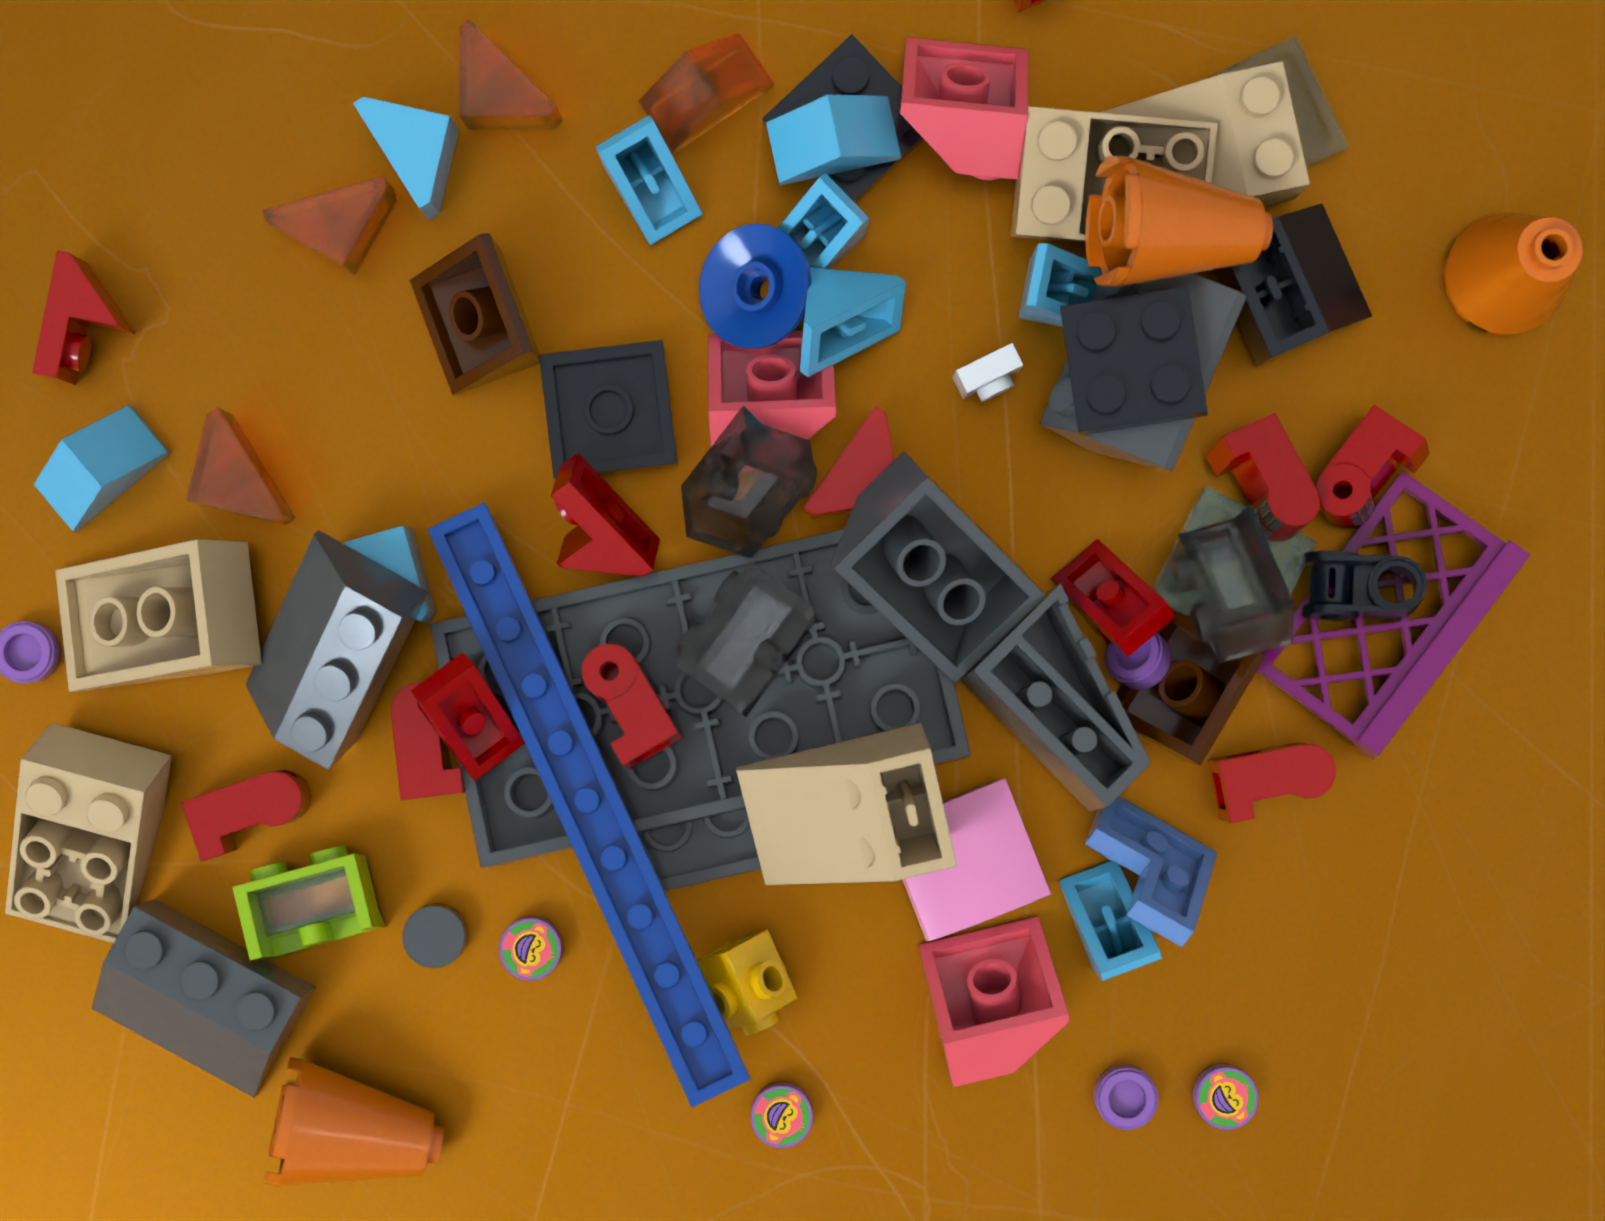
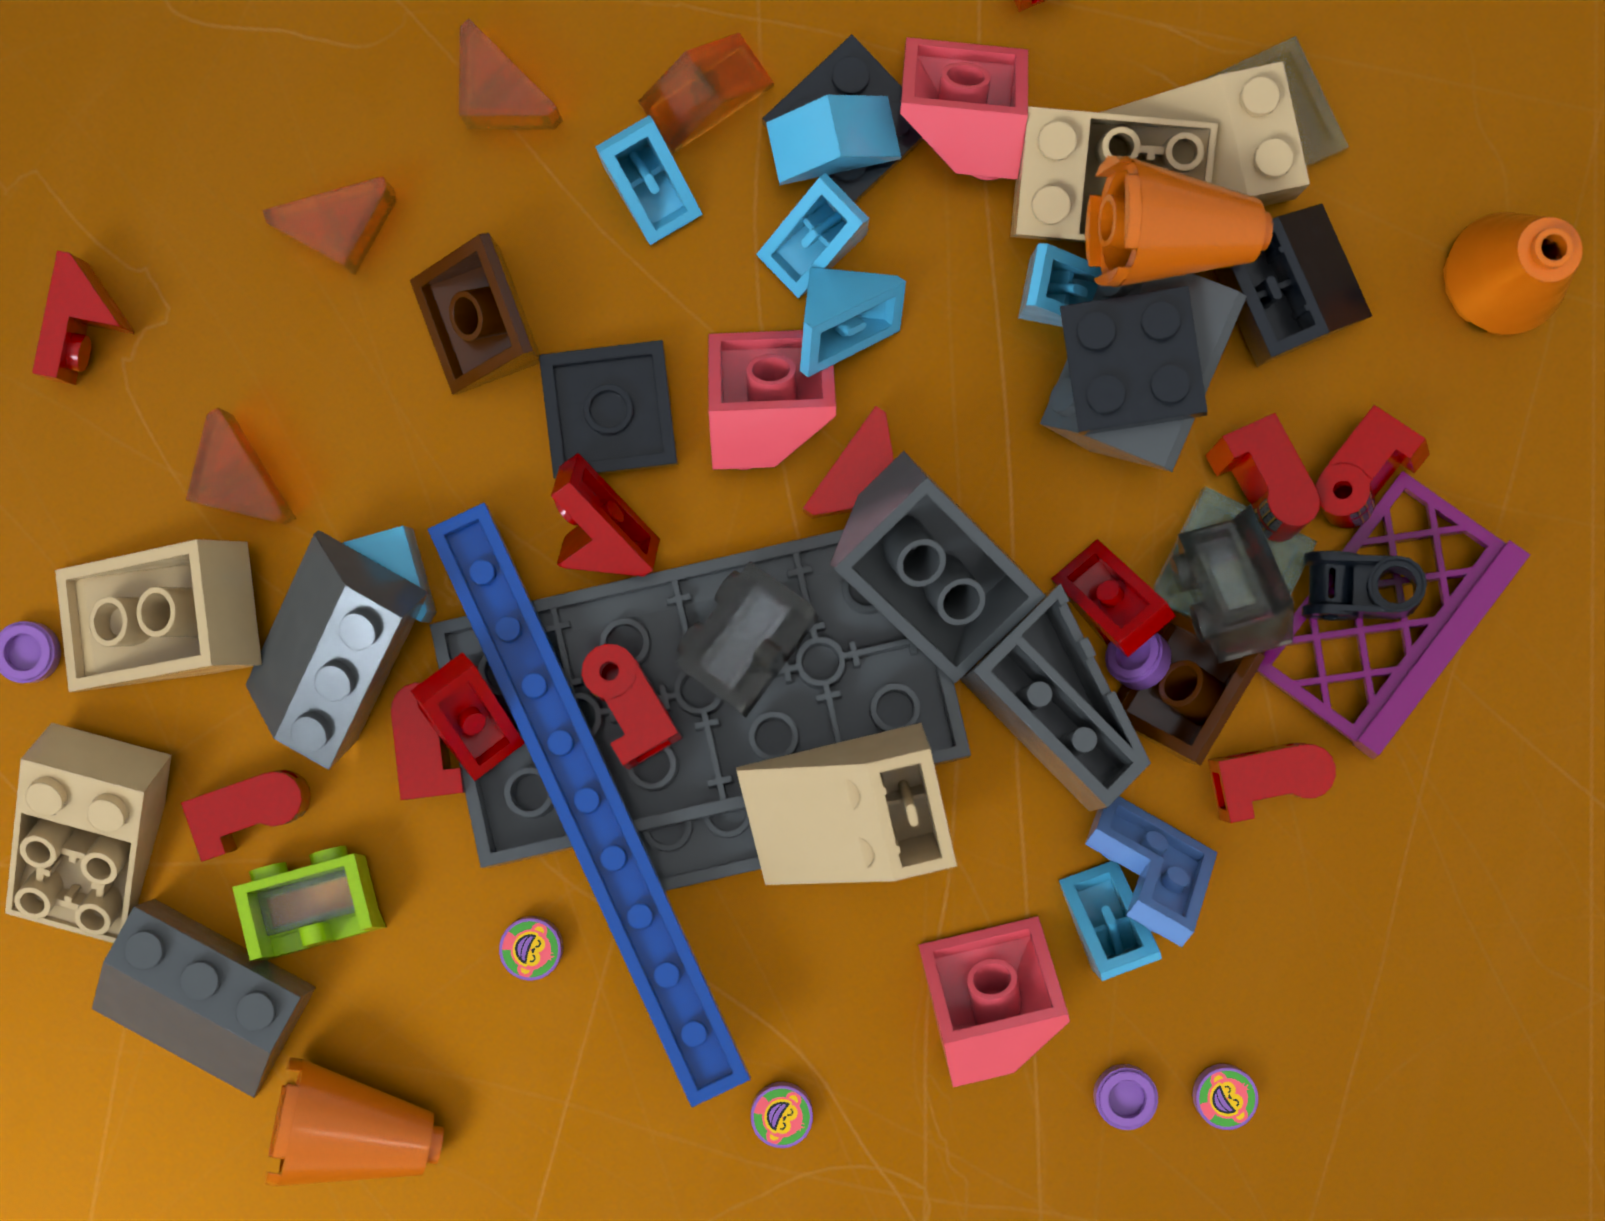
(98, 465): medium azure slope -> none
(416, 145): medium azure slope -> none
(435, 935): dark grey tile -> none
(733, 282): blue dish -> none
(746, 485): clear smoke window -> none
(748, 982): yellow brick -> none
(989, 374): white plate -> none
(993, 867): bright pink slope -> none

